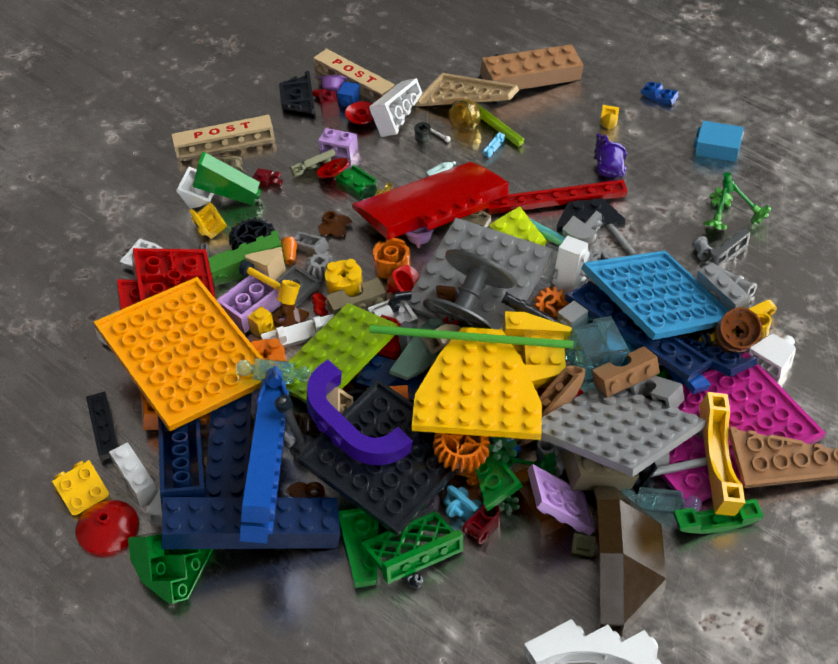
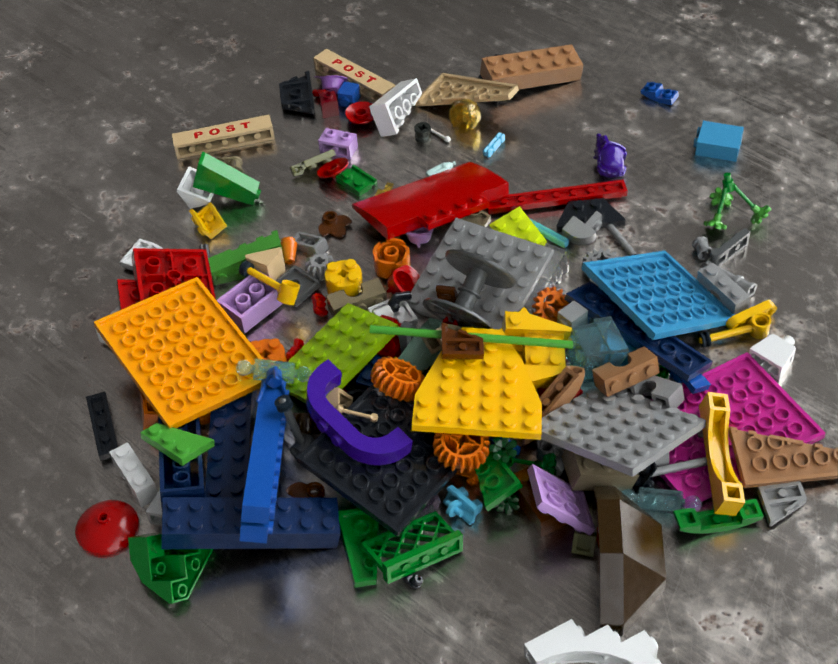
(80, 487): yellow bracket -> none
(176, 443): none -> bright green wing
(248, 231): black gear -> none
(261, 322): yellow brick -> none
(267, 177): dark red plate -> none
(290, 314): reddish brown plate -> none
(297, 345): none -> red piece
(299, 332): white hinge -> none
(369, 191): clear green plate -> none
(373, 417): none -> tan hinge
(396, 378): none -> orange gear
(460, 344): none -> reddish brown wing
(482, 525): dark red piece -> none
(501, 127): lime axle -> none
(521, 306): black pin -> none
(569, 261): white wedge -> none
(609, 116): yellow plate -> none
(723, 362): dark blue wing -> none
(745, 323): dark orange wheel -> none
(781, 500): none -> light grey wing

